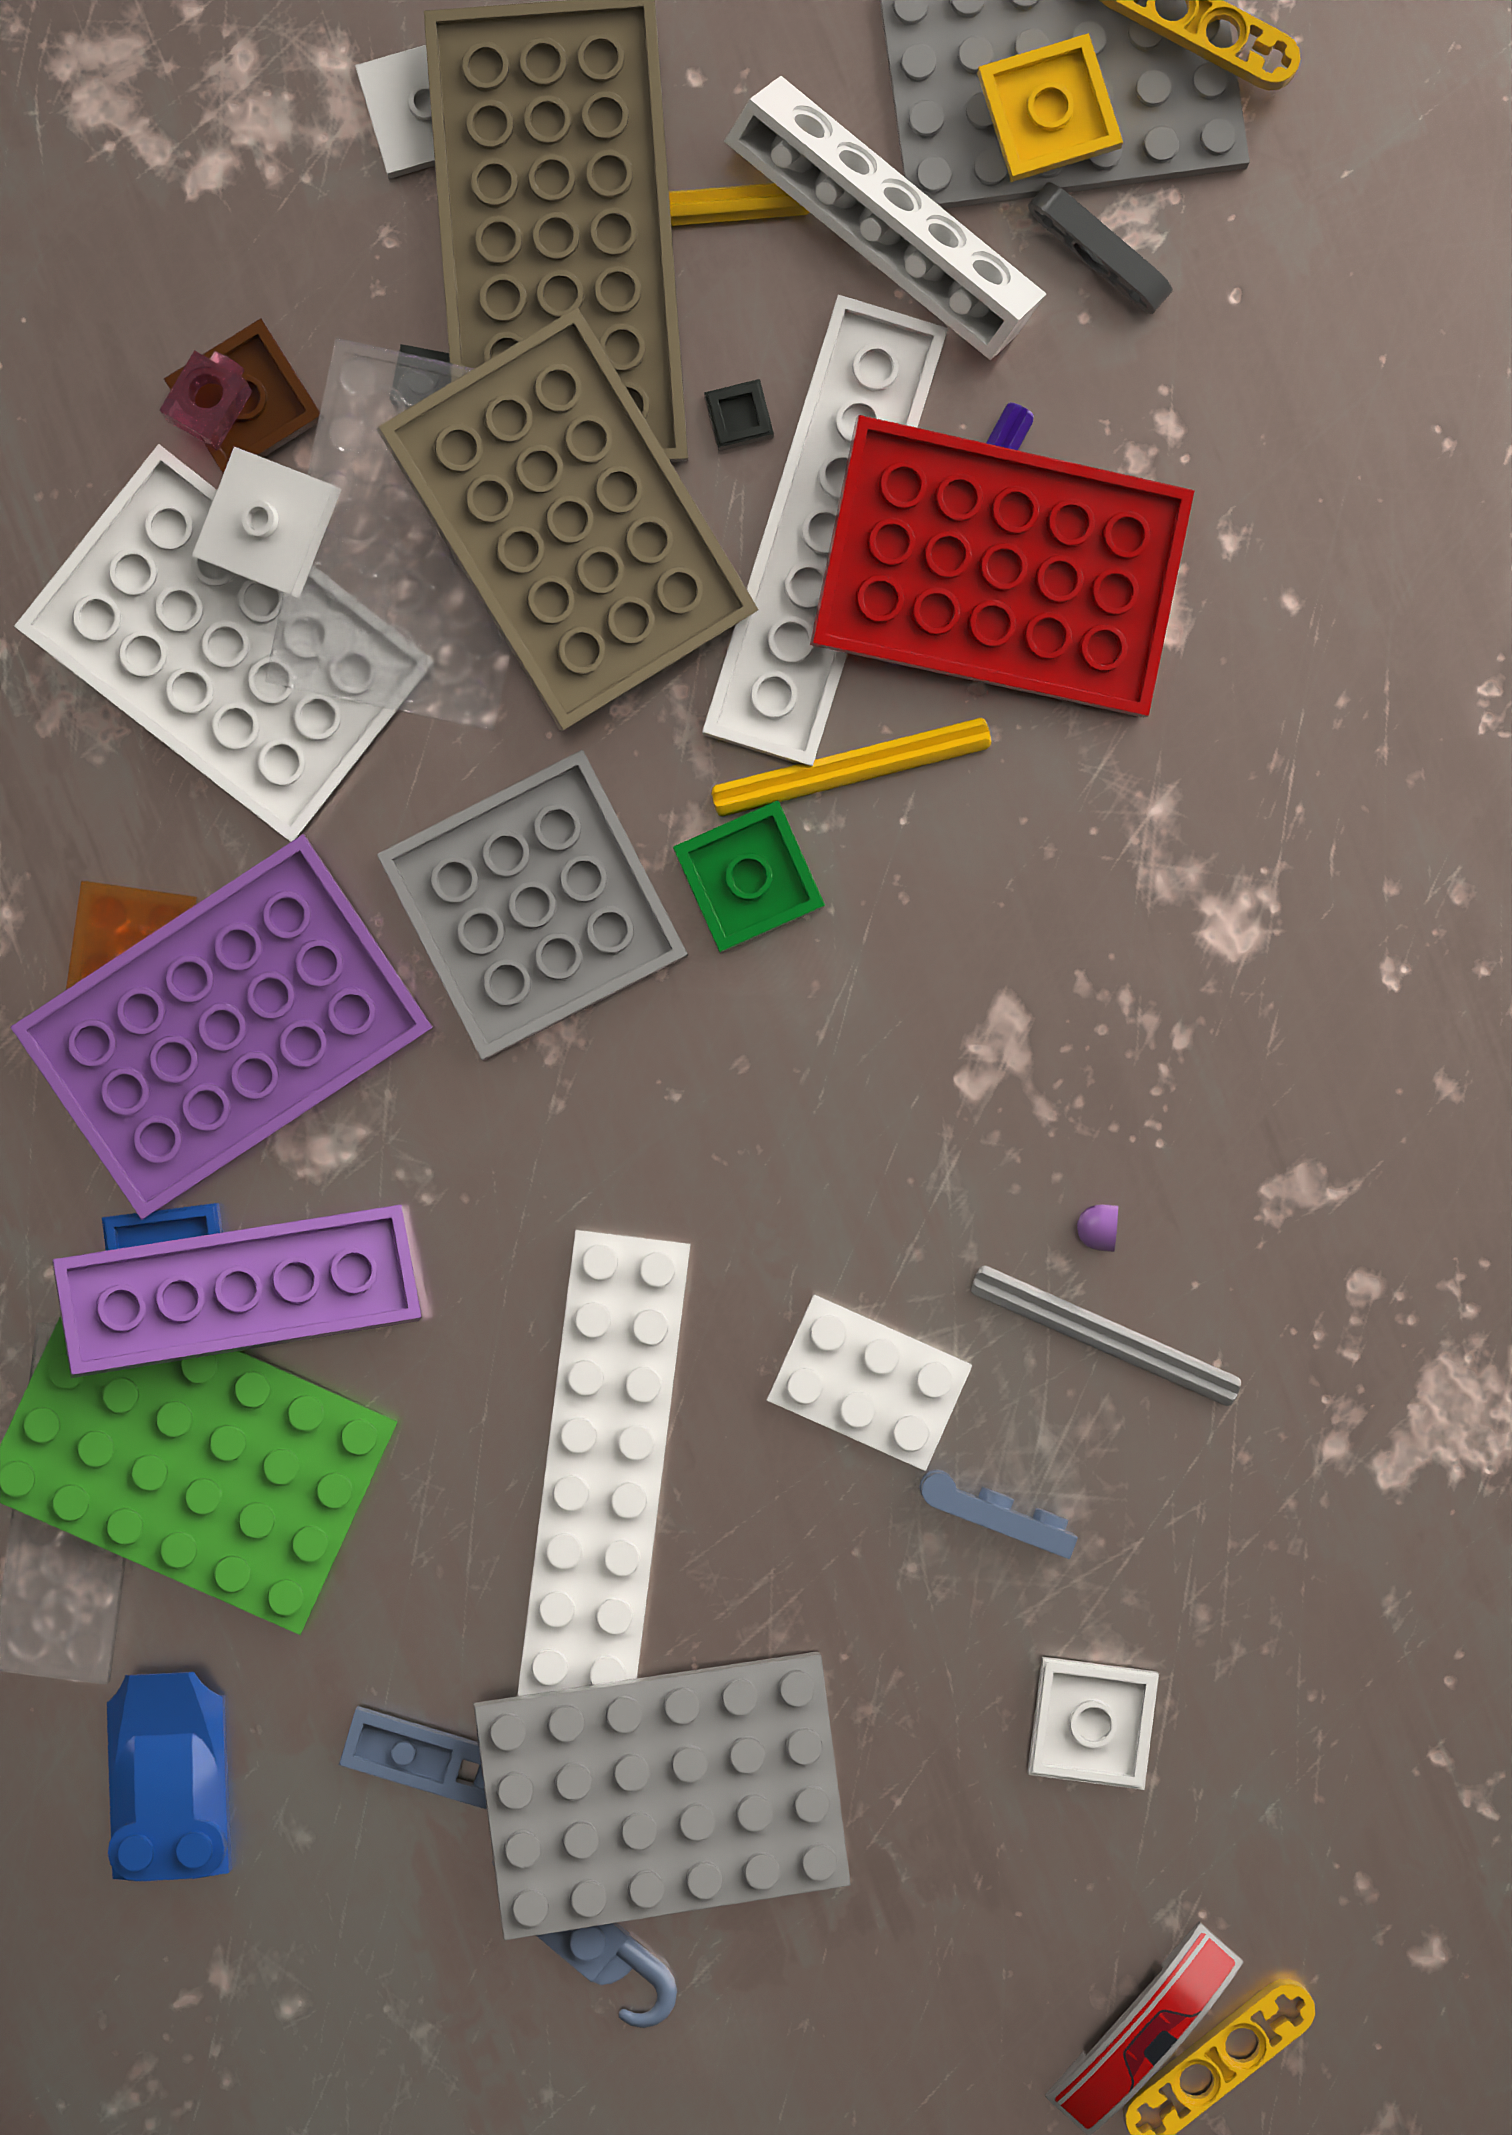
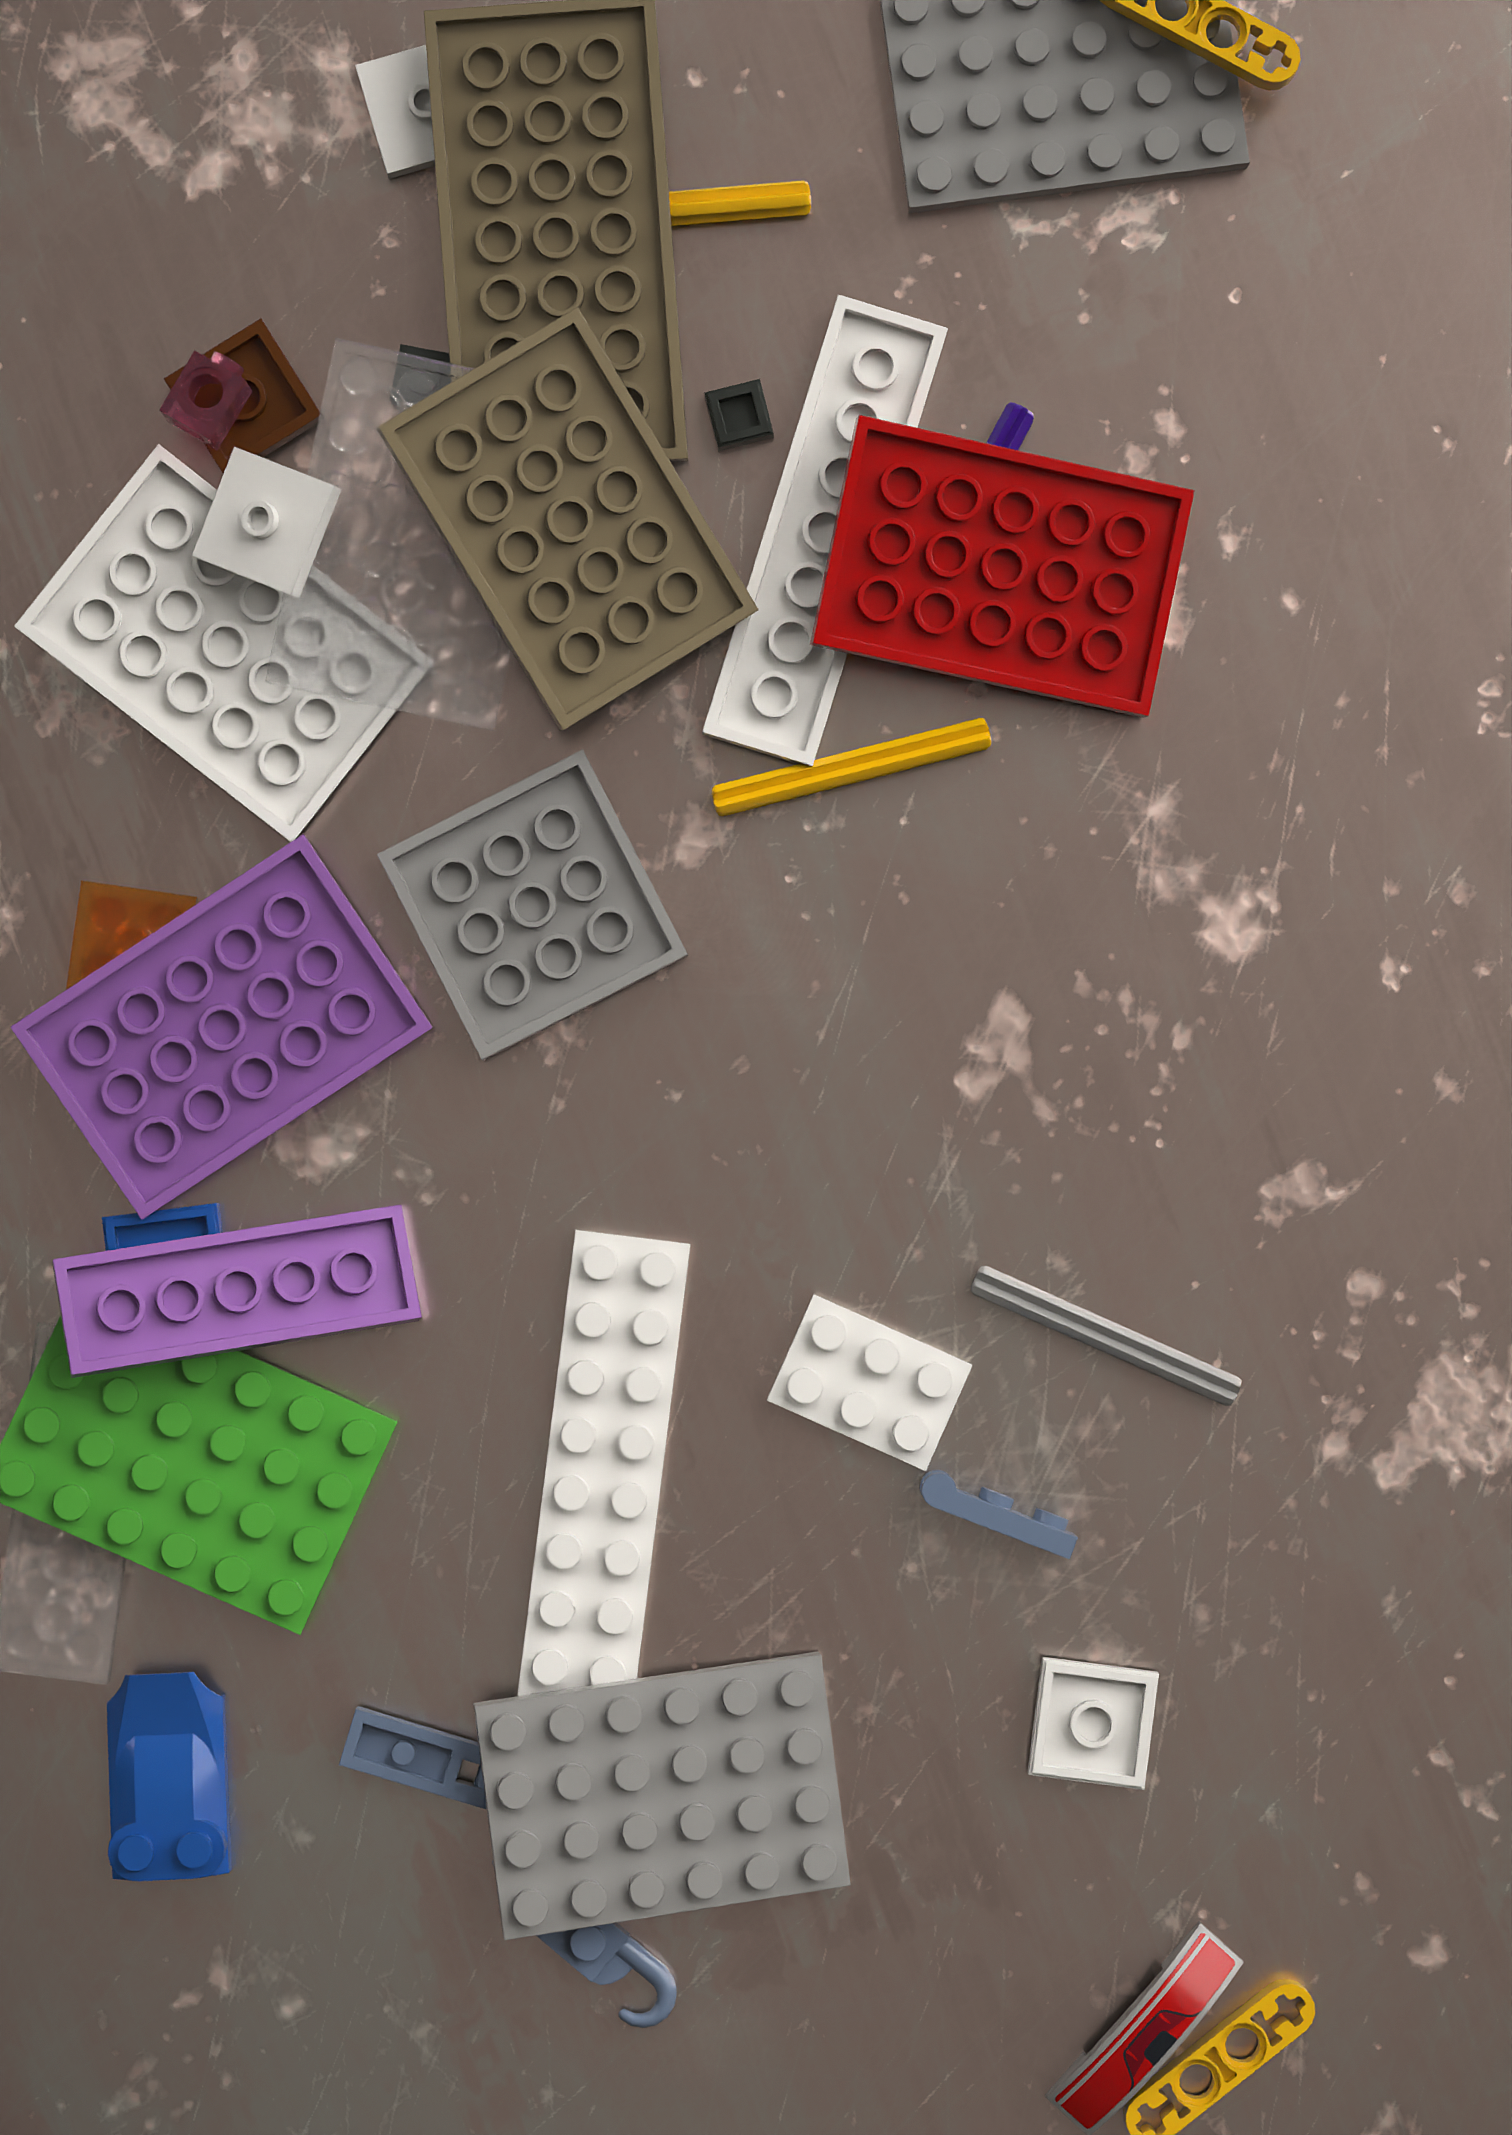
(749, 876): green plate -> none
(884, 217): white brick -> none
(1050, 107): yellow plate -> none
(1099, 1227): medium lavender hinge -> none
(1100, 248): dark grey beam -> none

